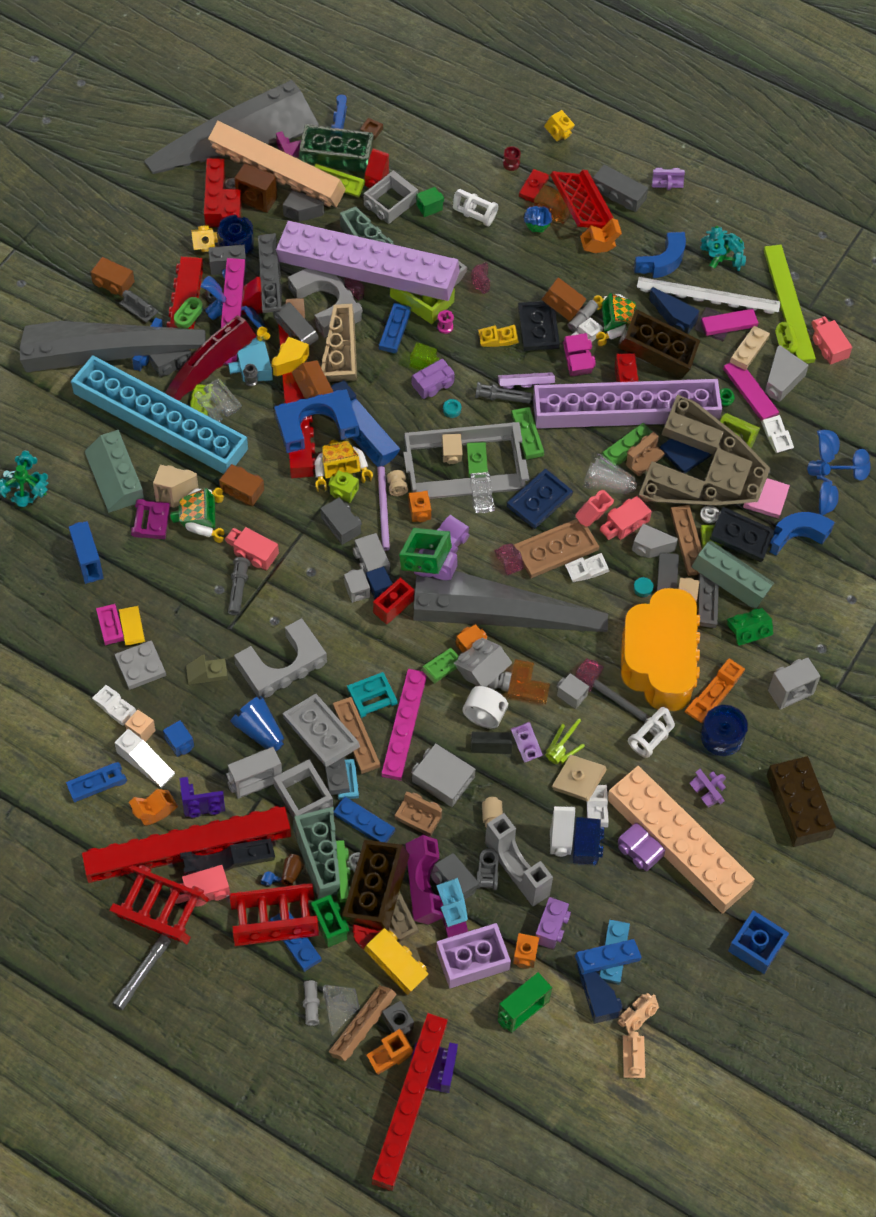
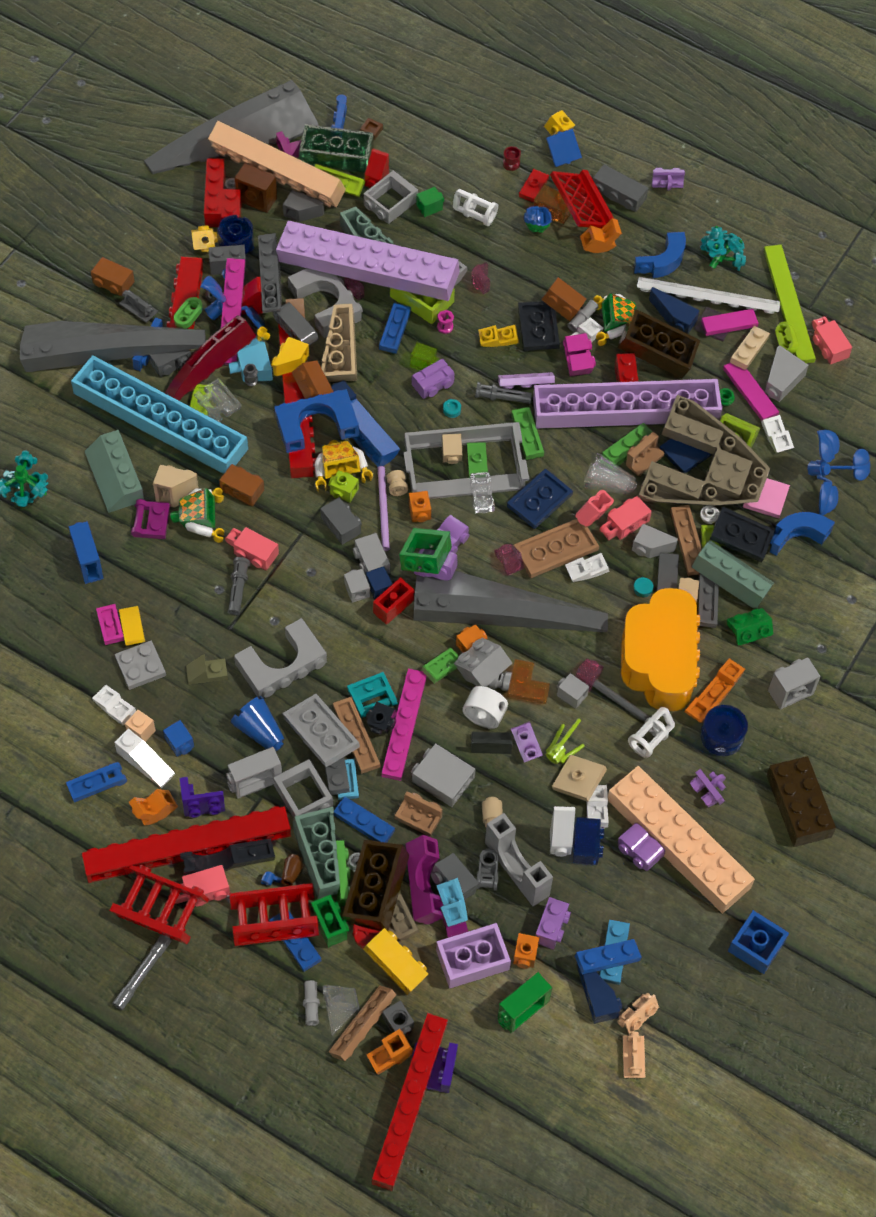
(382, 712): none -> black brick
(563, 147): none -> blue piece

